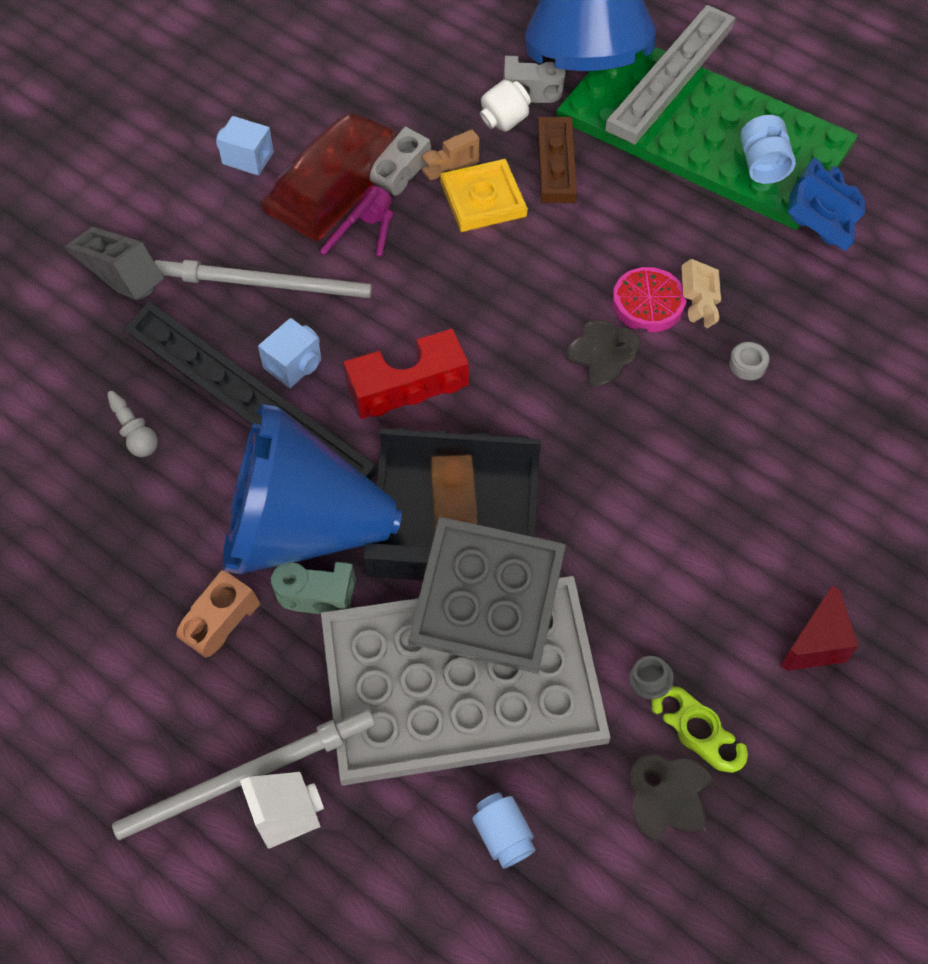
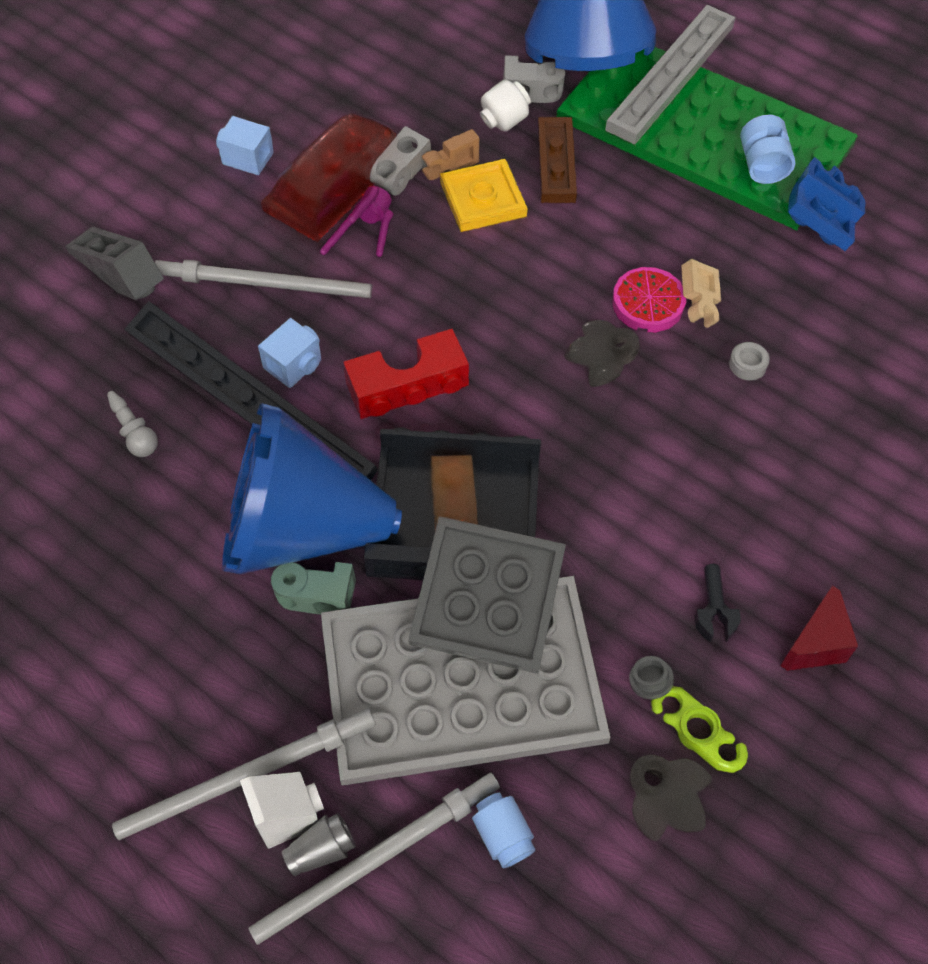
(216, 614): nougat leg -> none
(320, 845): none -> flat silver cone
(454, 806): none -> light grey bar
(715, 600): none -> black bar

